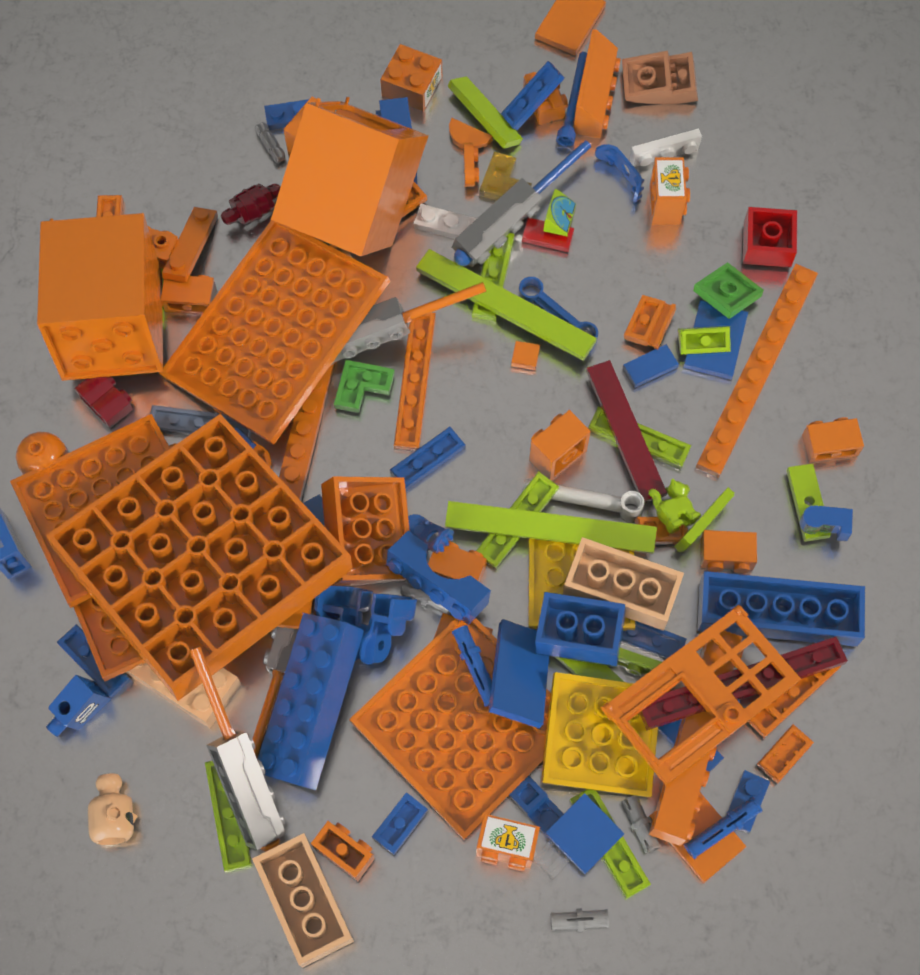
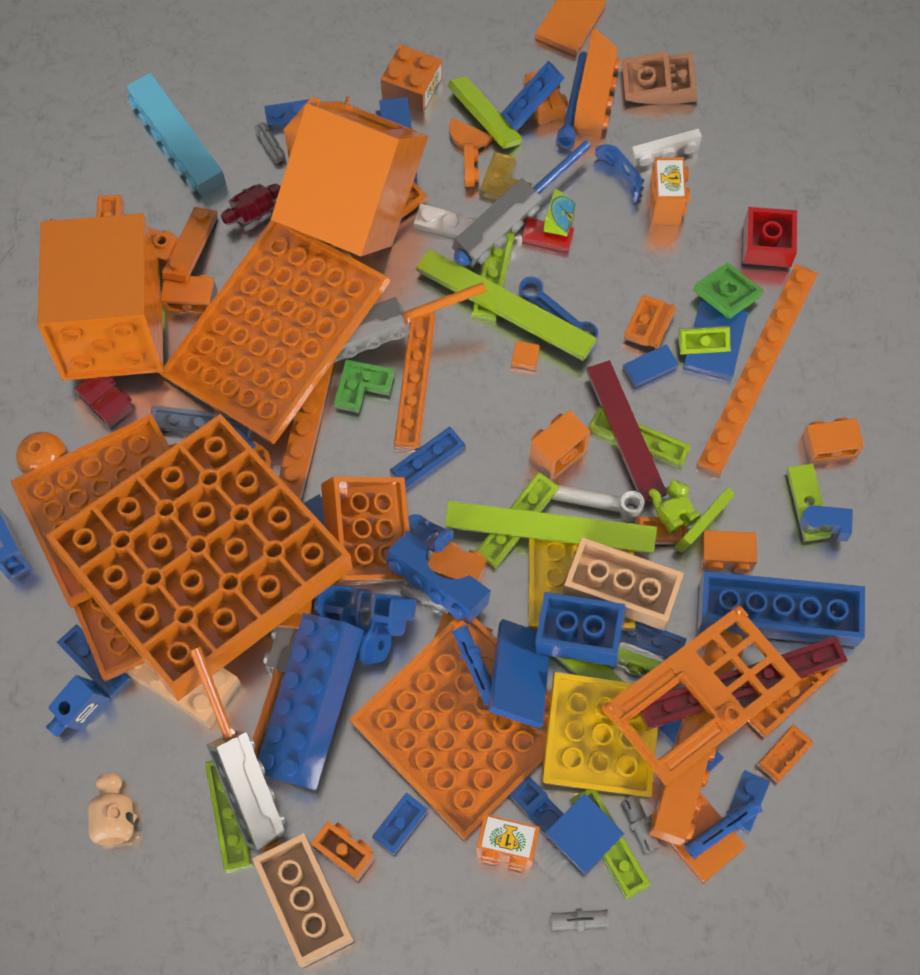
(176, 135): none -> medium azure brick

